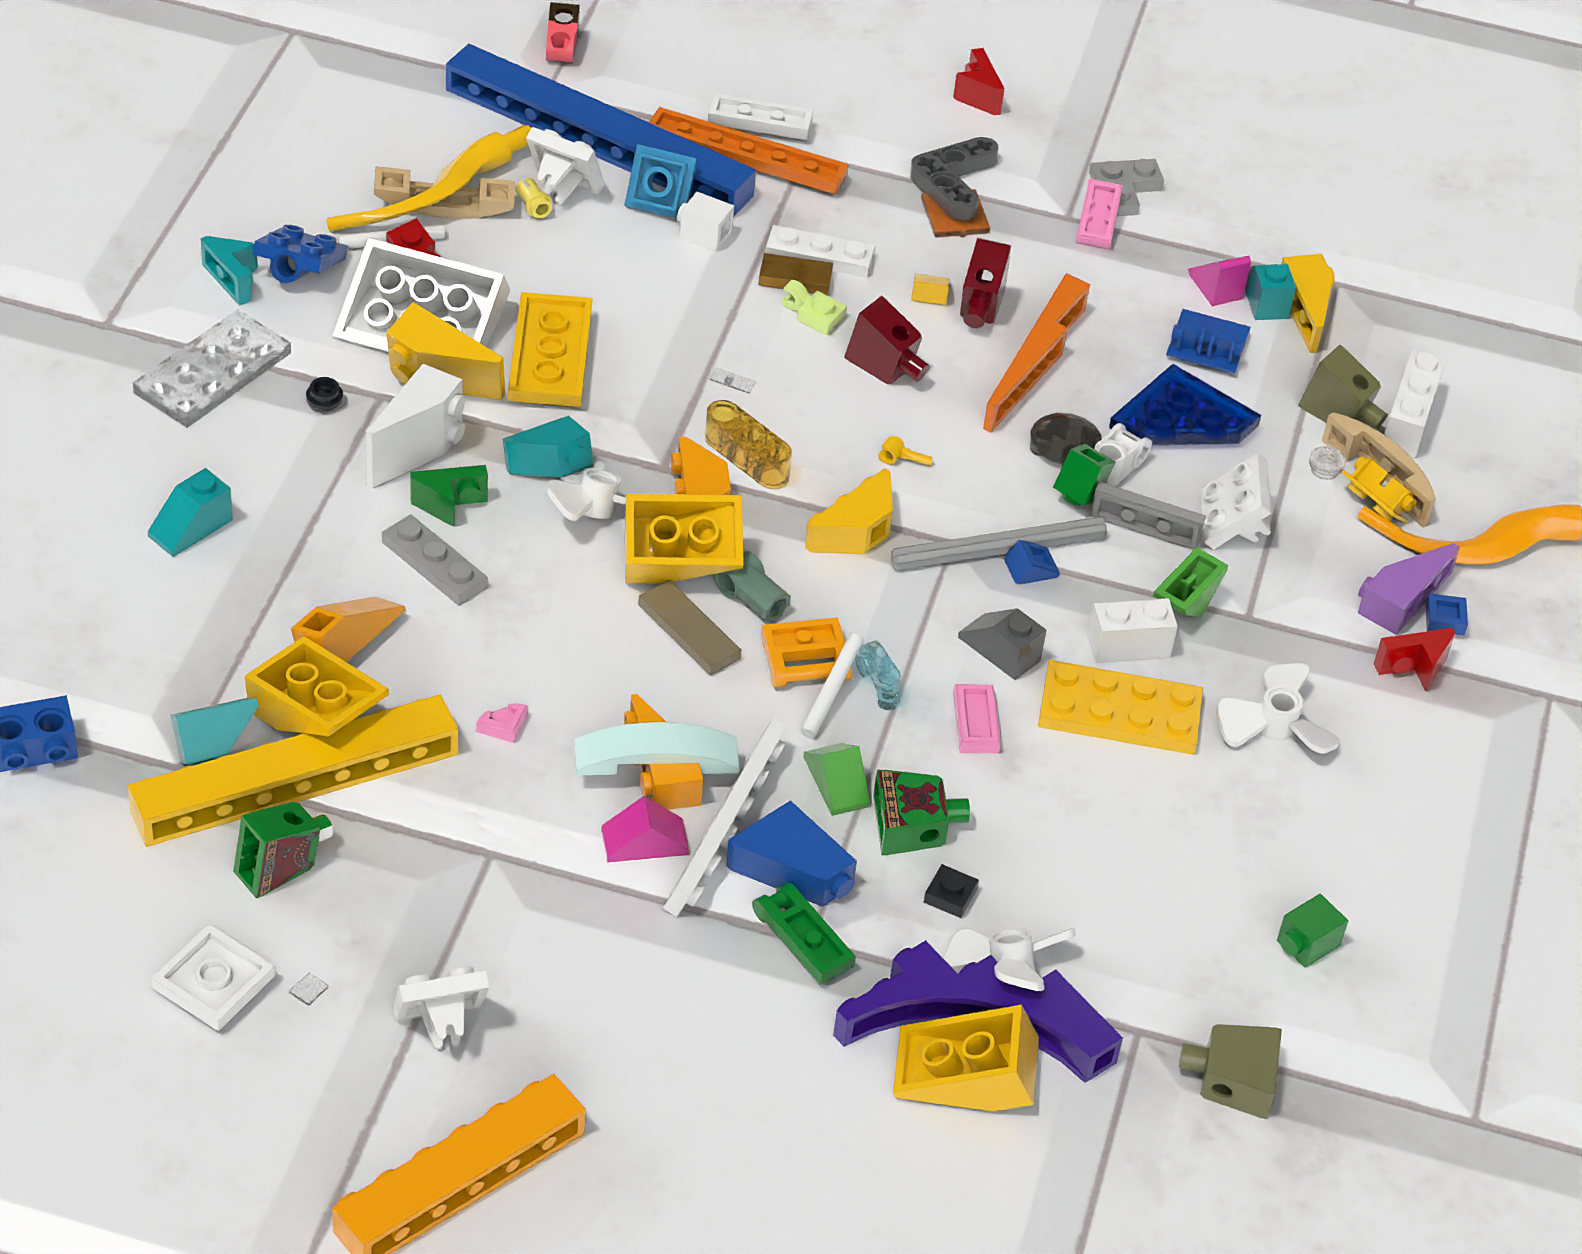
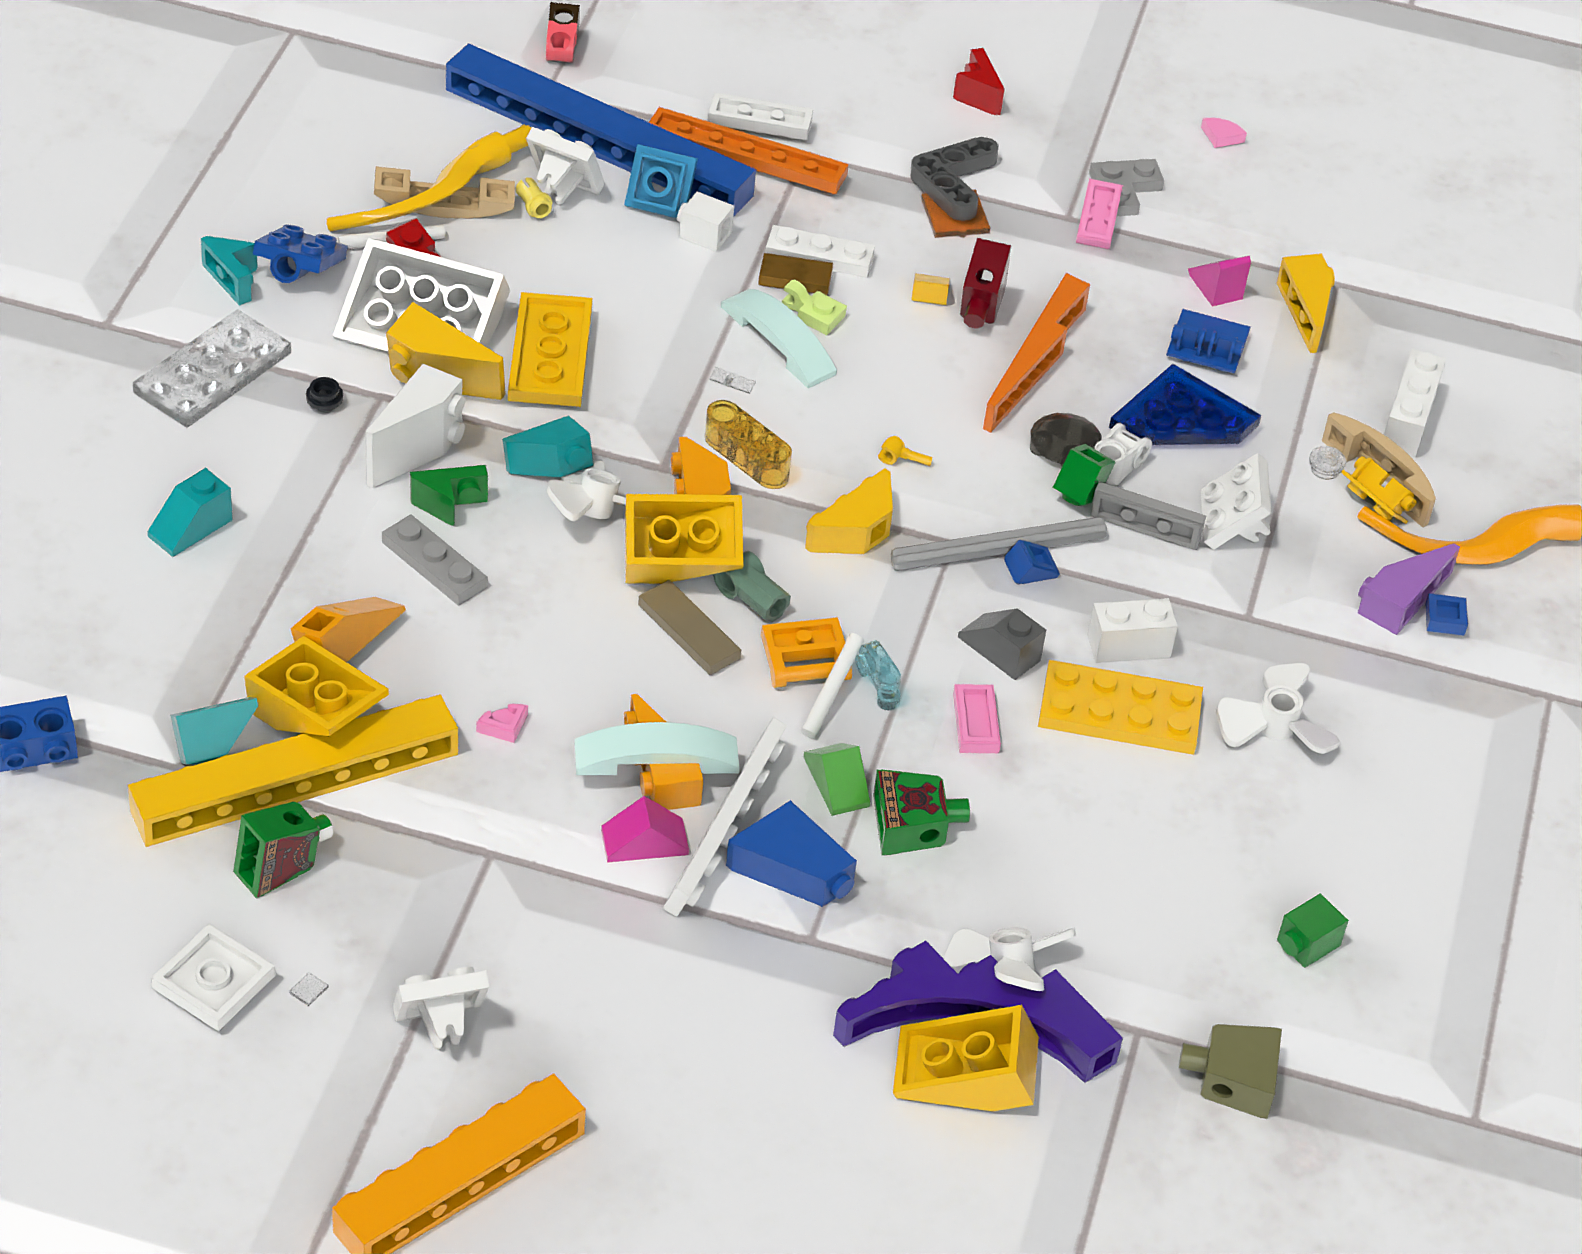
(786, 331): none -> light aqua slope
(804, 932): green plate -> none
(886, 344): dark red torso -> none
(951, 891): black plate -> none
(1193, 583): bright green slope -> none
(1223, 132): none -> bright pink tile
(1270, 291): teal slope -> none
(1344, 388): olive torso -> none
(1416, 651): red slope -> none

